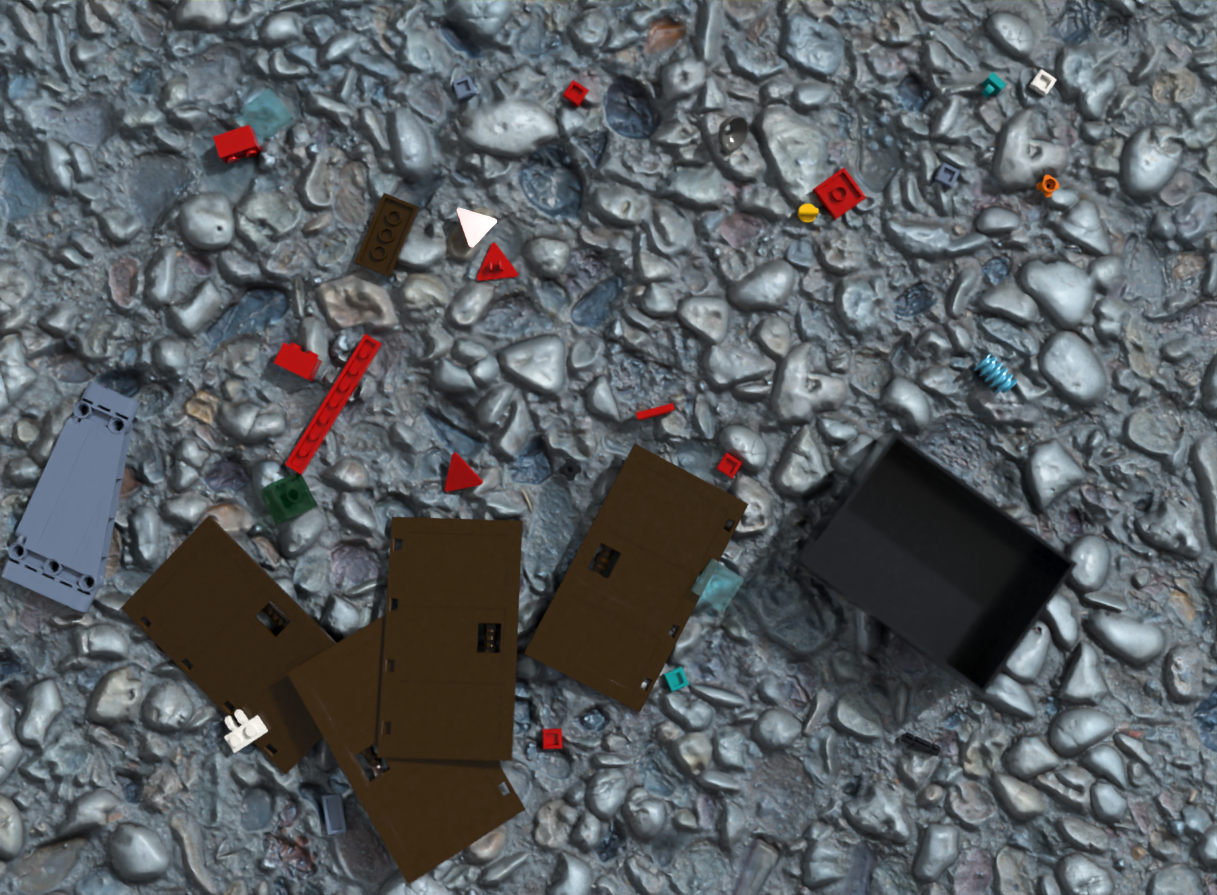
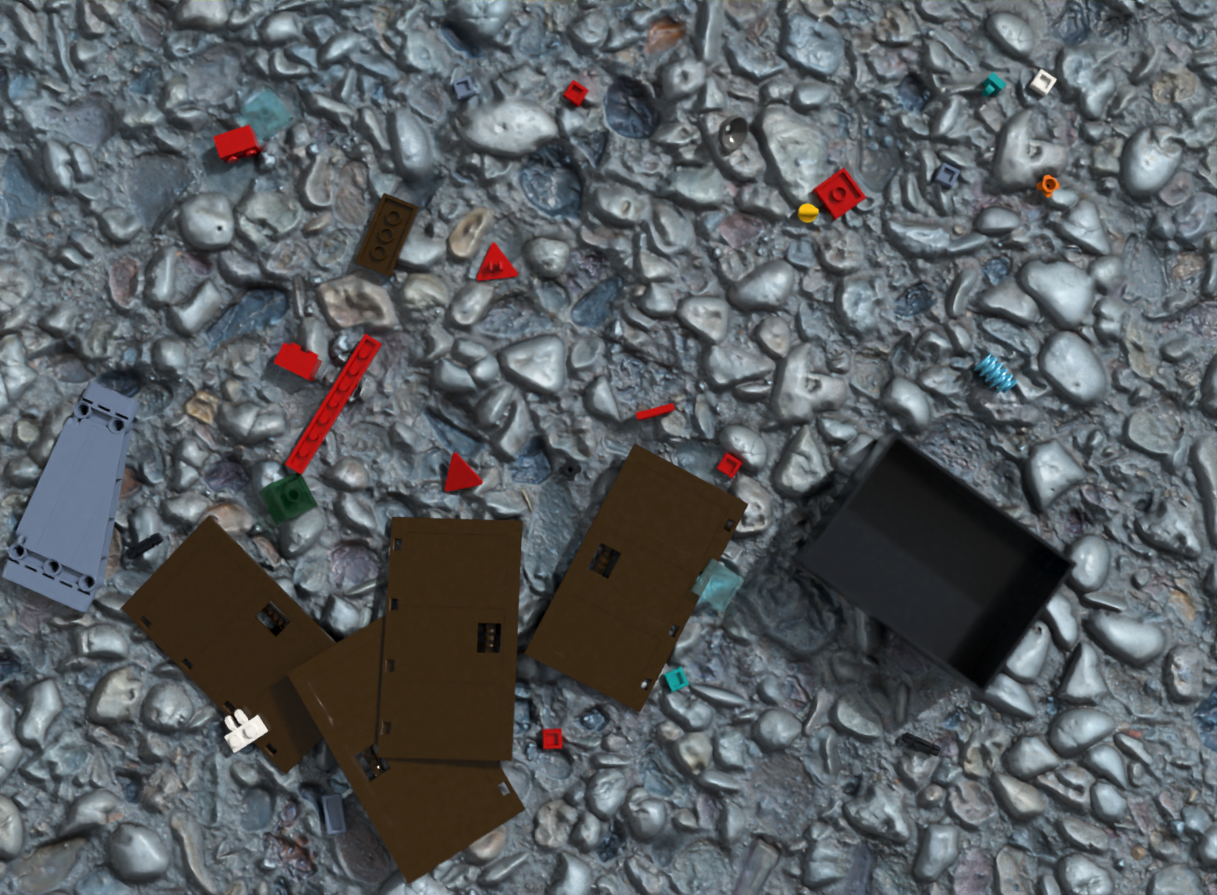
(144, 546): none -> black axle
(474, 225): piece -> none

